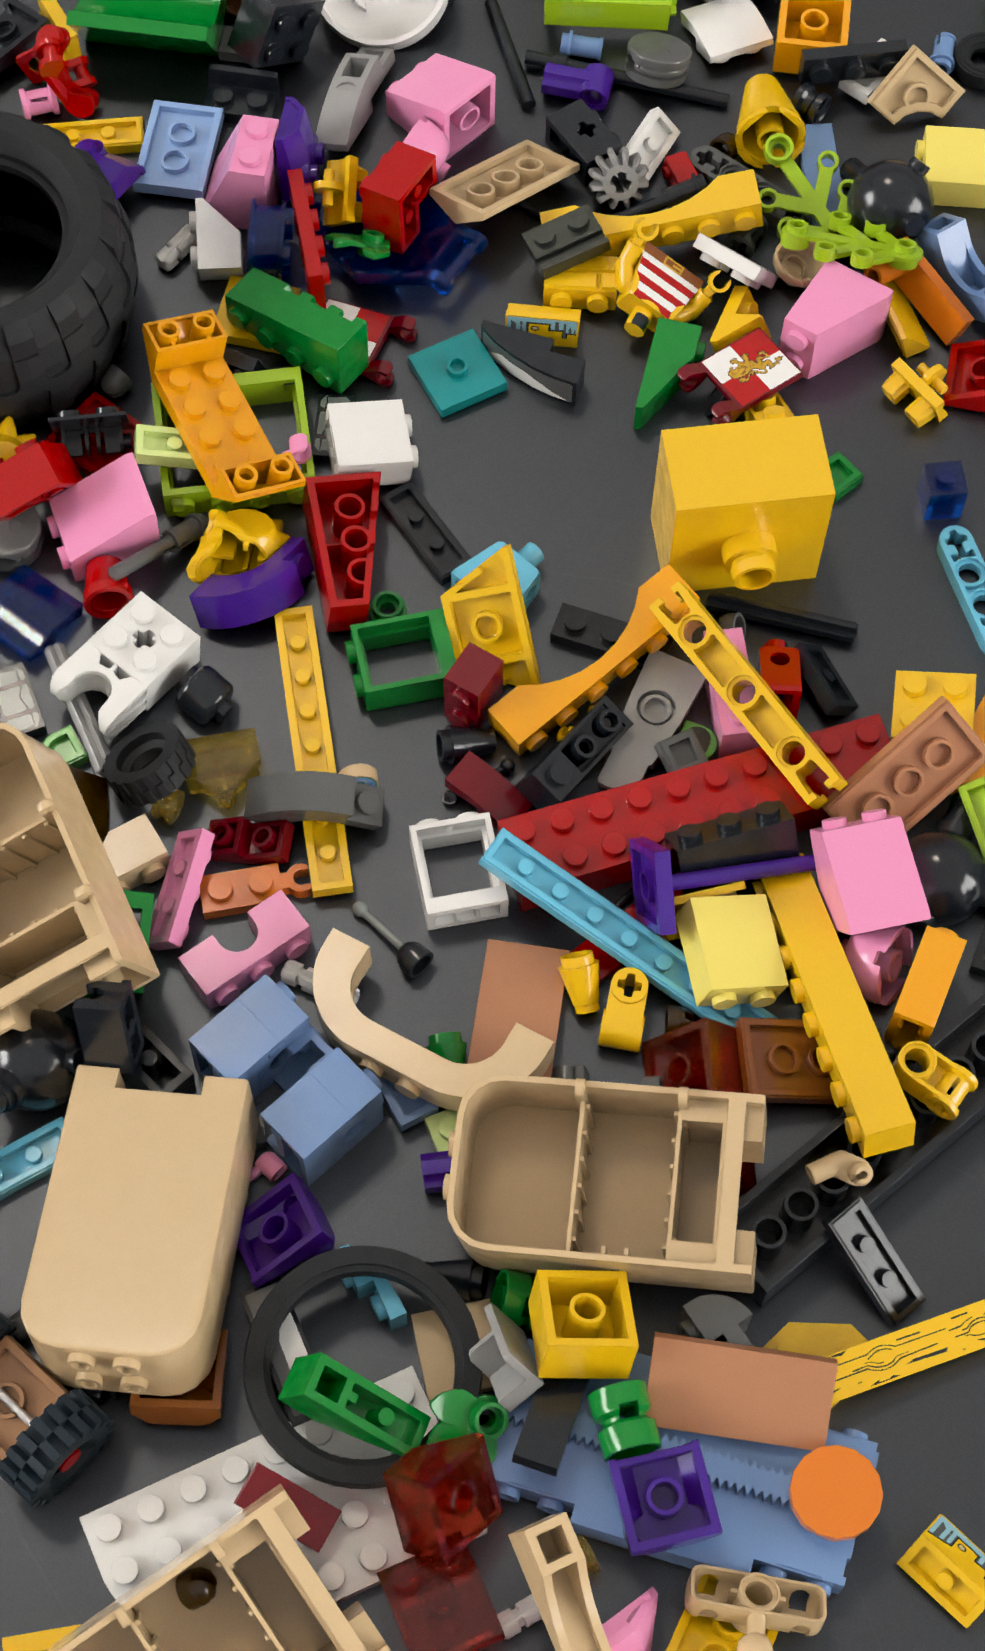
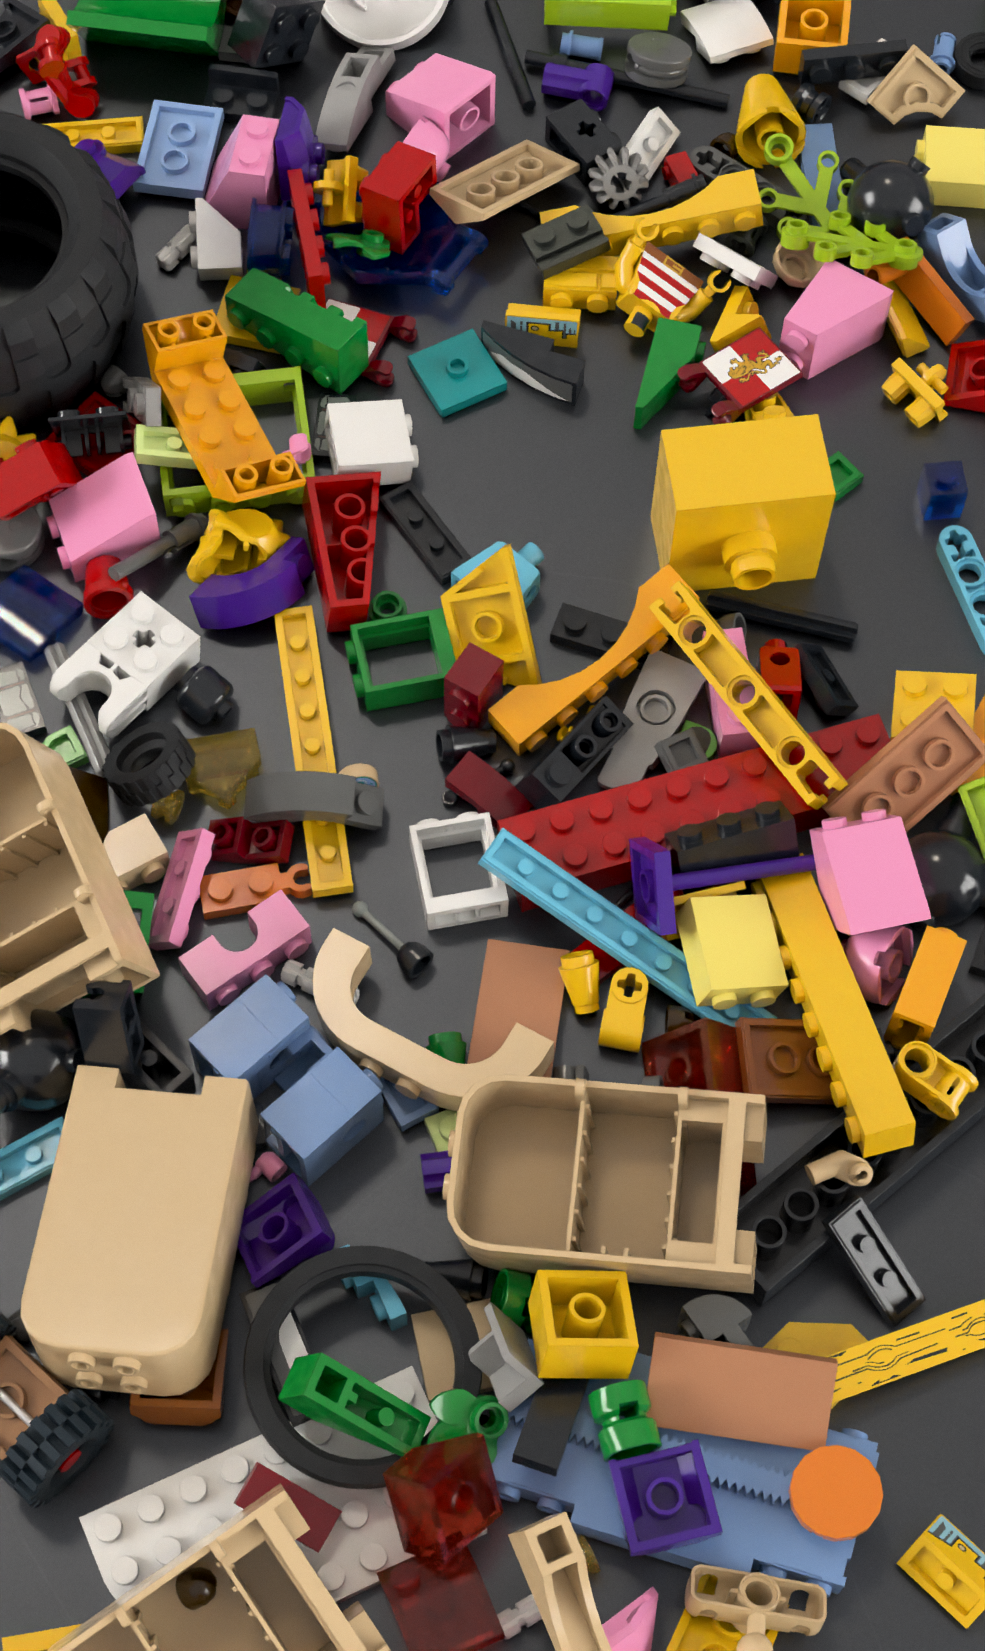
(143, 400): none -> light grey hinge

